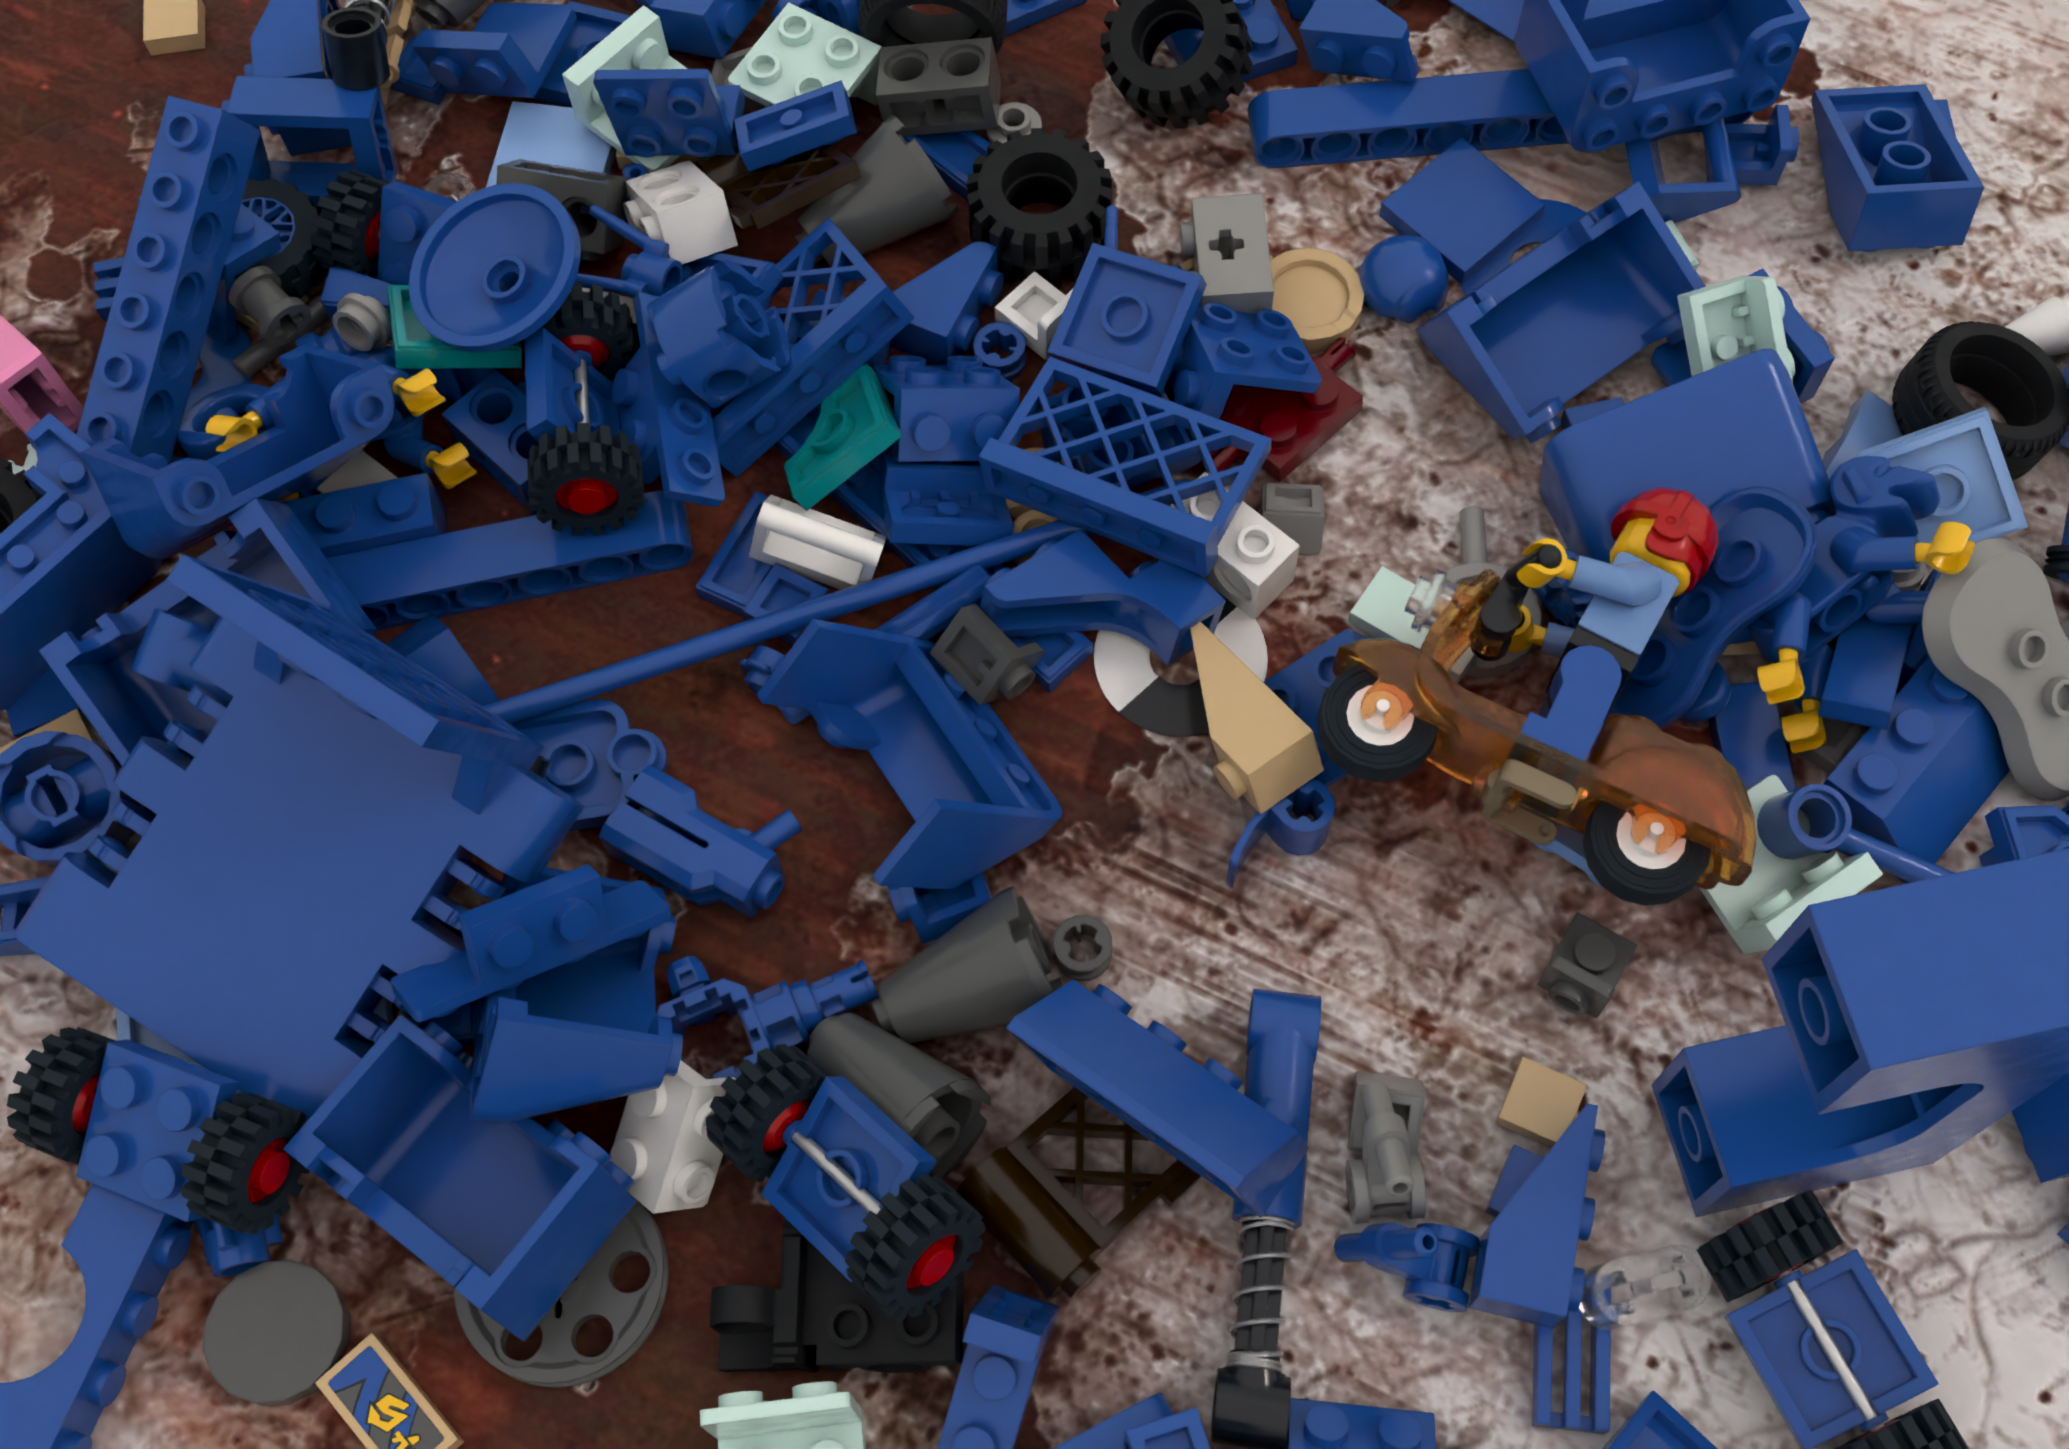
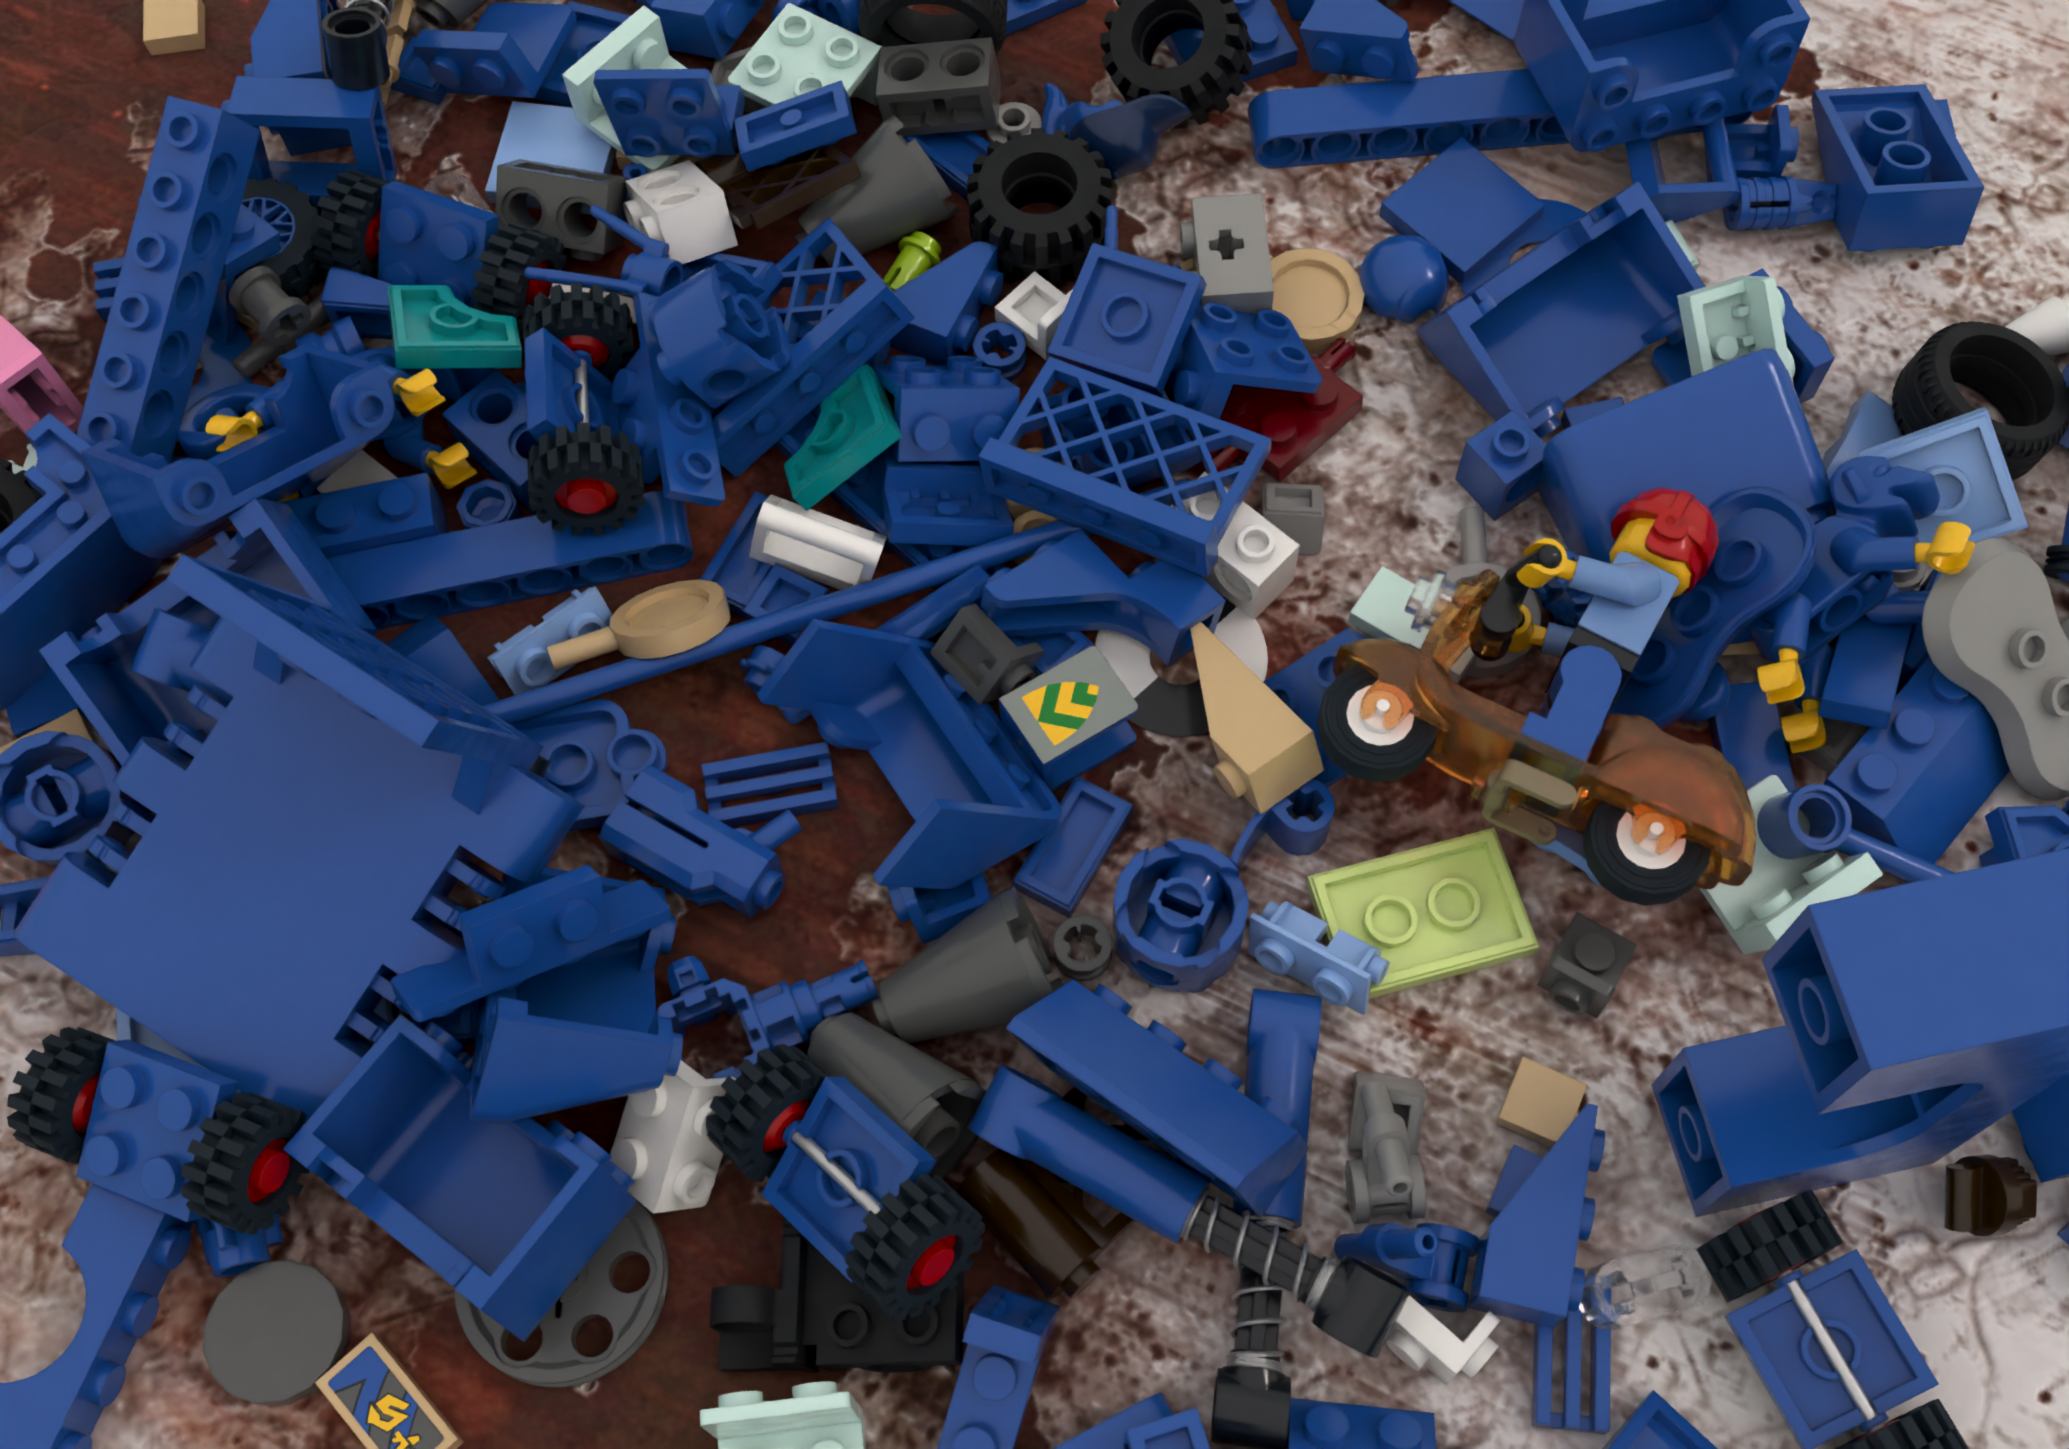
(362, 322): light grey plate -> none
(487, 504): none -> blue tile
(494, 267): blue dish -> none
(525, 657): none -> light blue hinge
(653, 624): none -> tan piece
(767, 764): none -> blue tile
(916, 256): none -> lime pin
(1037, 1125): none -> piece
(1071, 717): none -> piece
(1074, 848): none -> blue tile
(1120, 132): none -> dark blue hair
(1179, 915): none -> blue brick
(1288, 943): none -> light blue hinge
(1426, 1342): none -> white bracket
(1429, 909): none -> yellowish green tile
(1502, 465): none -> blue brick
(1792, 203): none -> blue hinge
(1988, 1195): none -> dark brown piece

